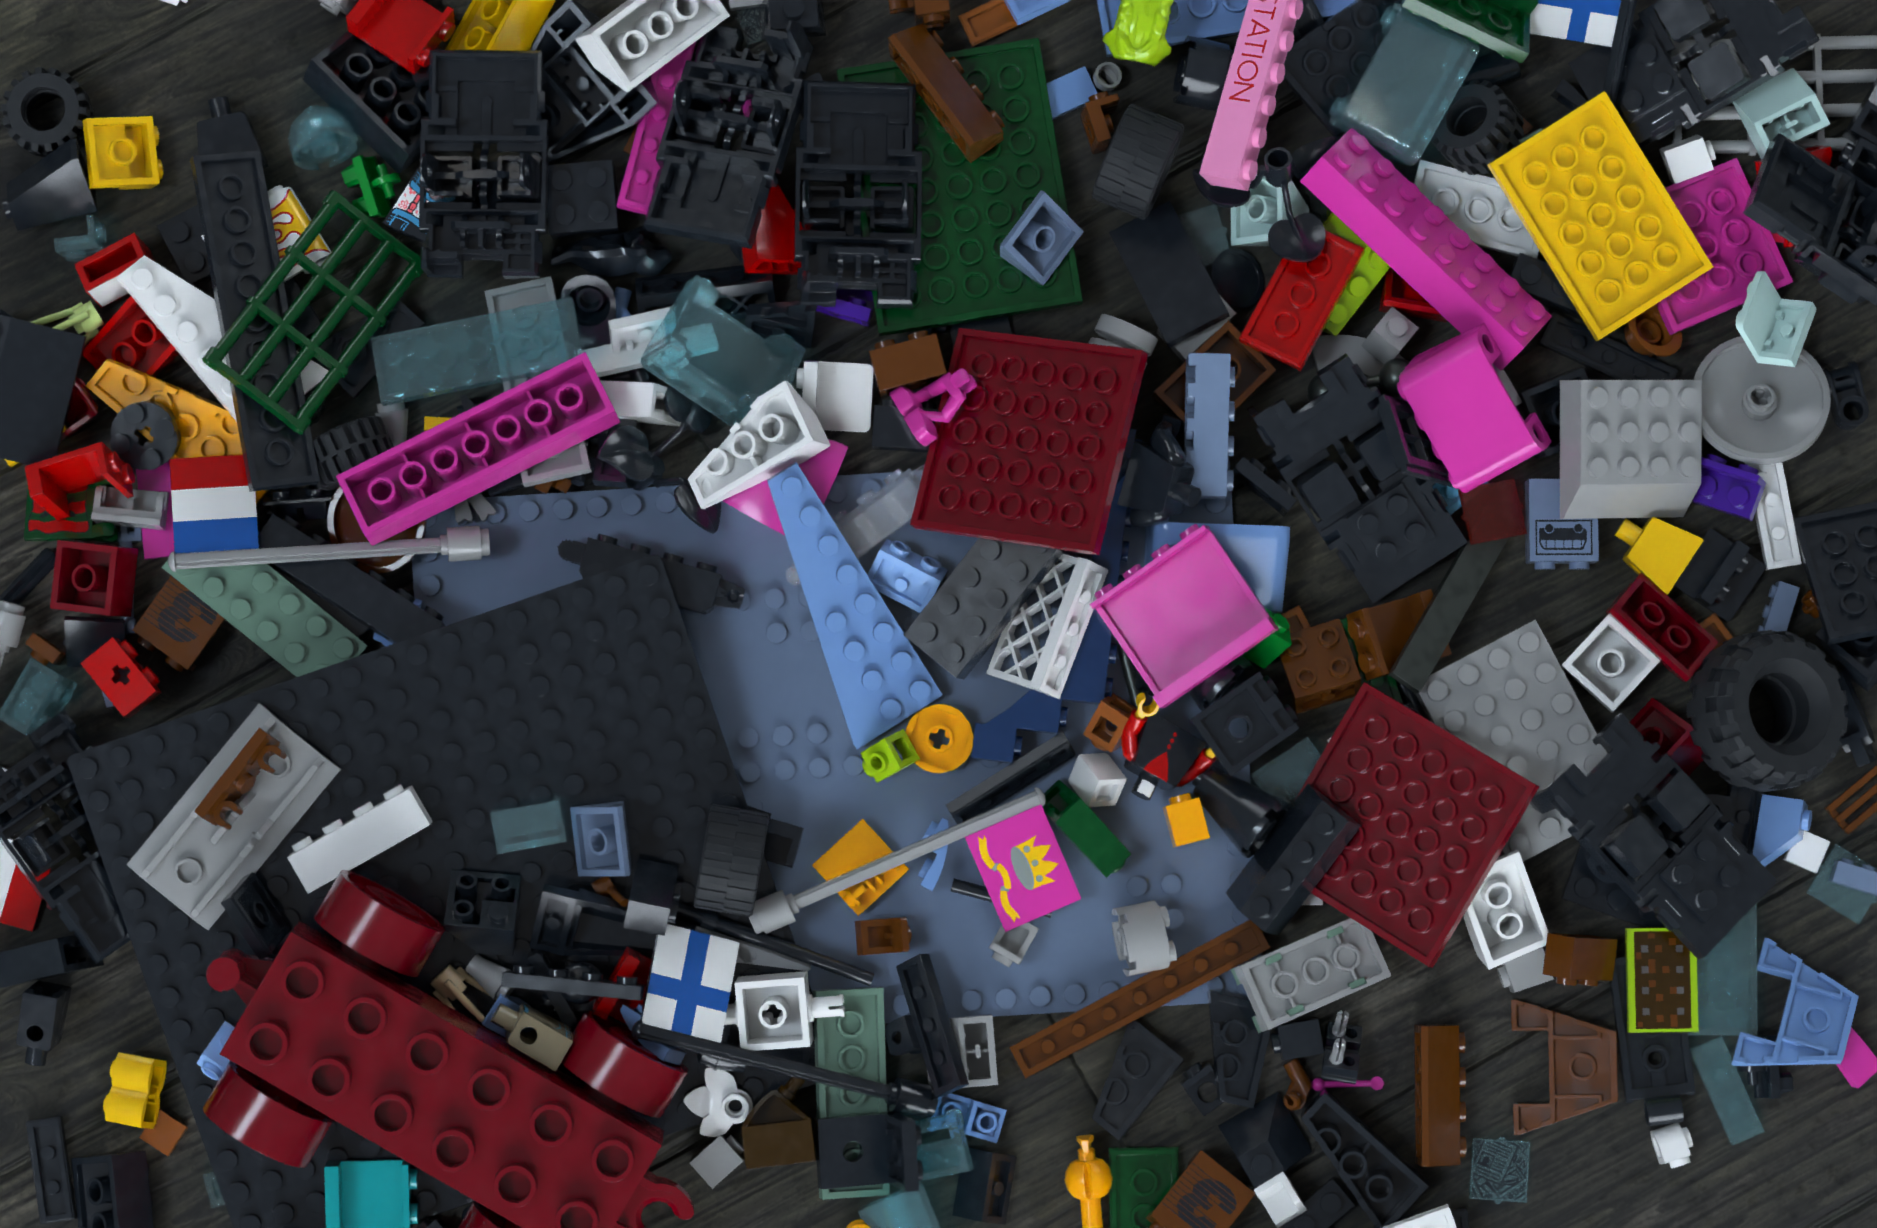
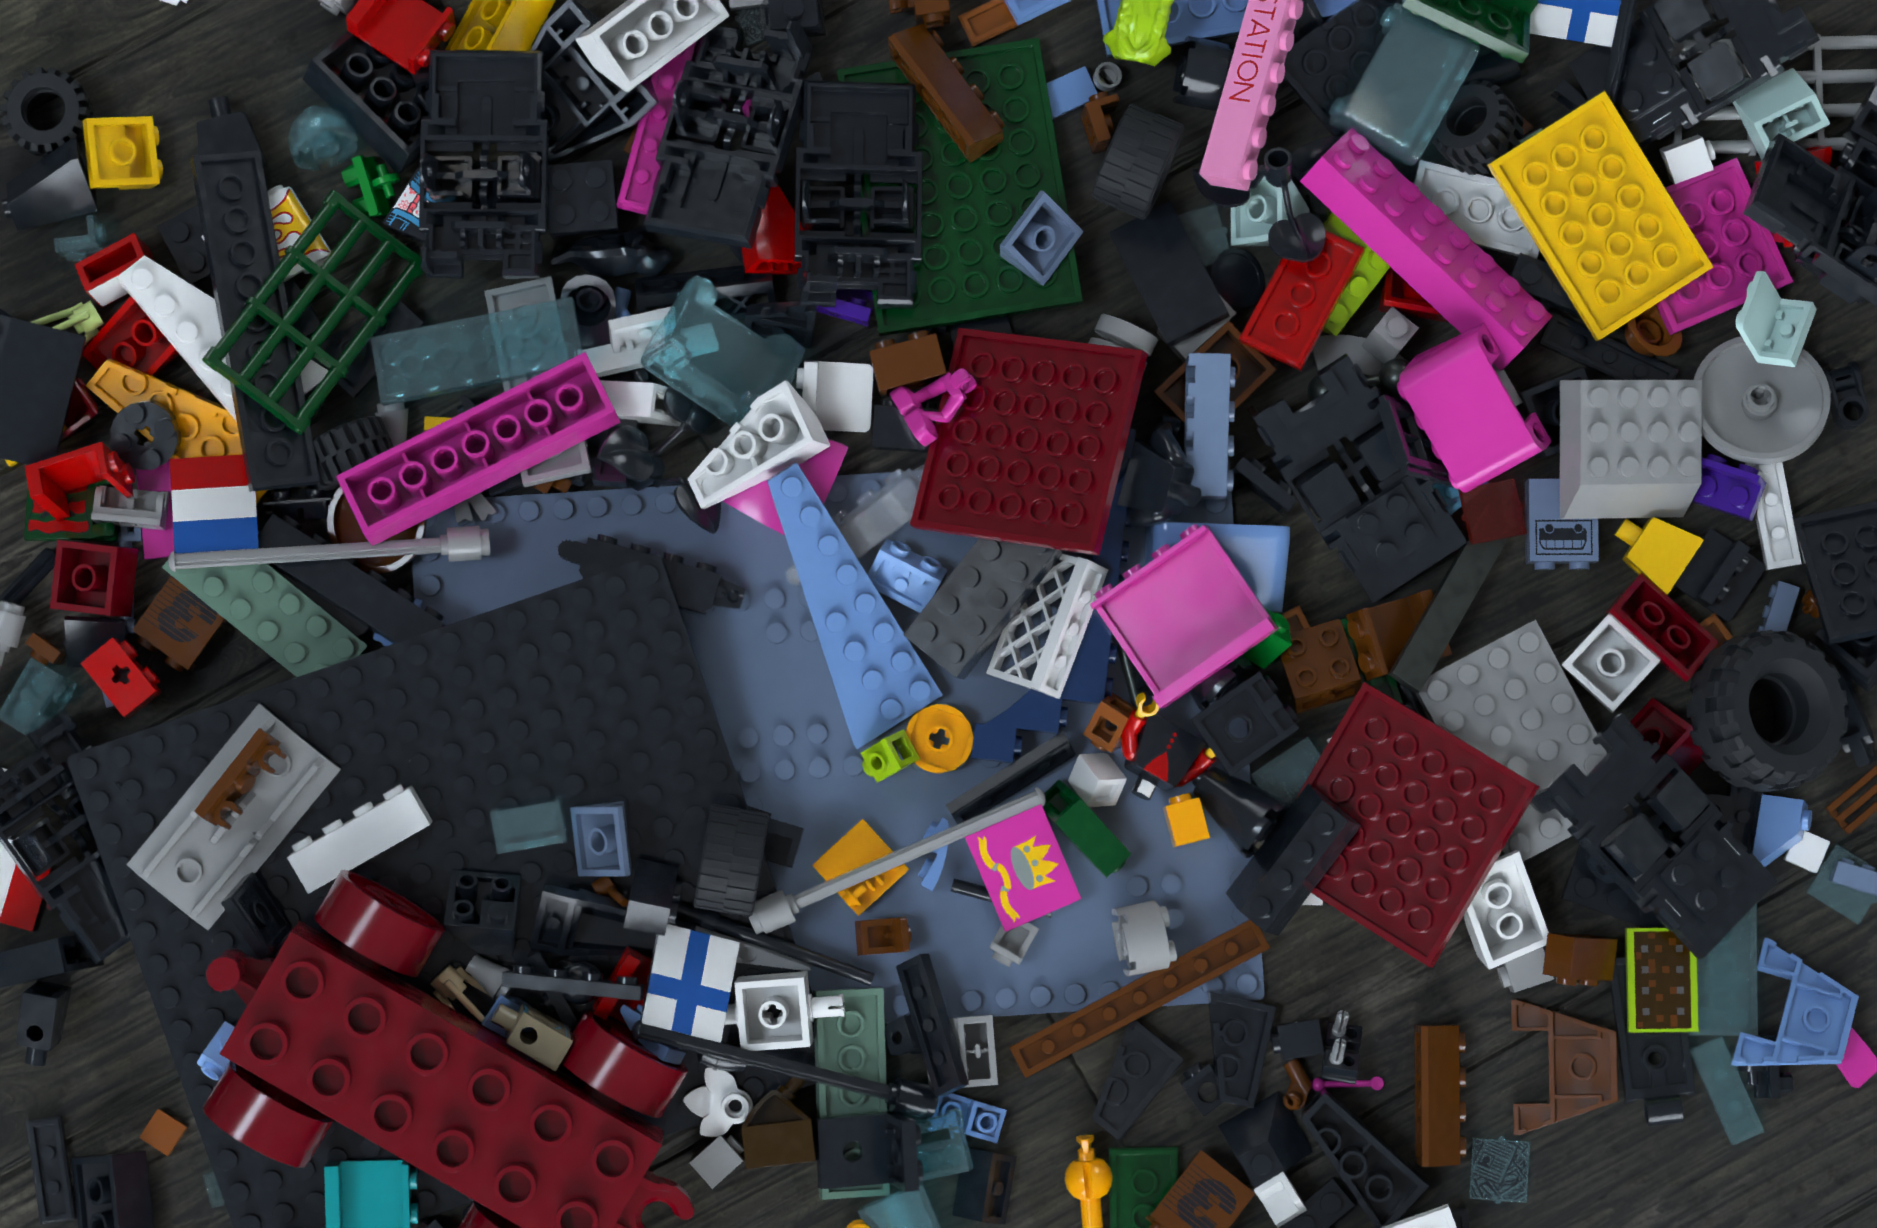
(135, 1090): yellow brick -> none
(1311, 973): light grey piece -> none
(1672, 1144): white plate -> none

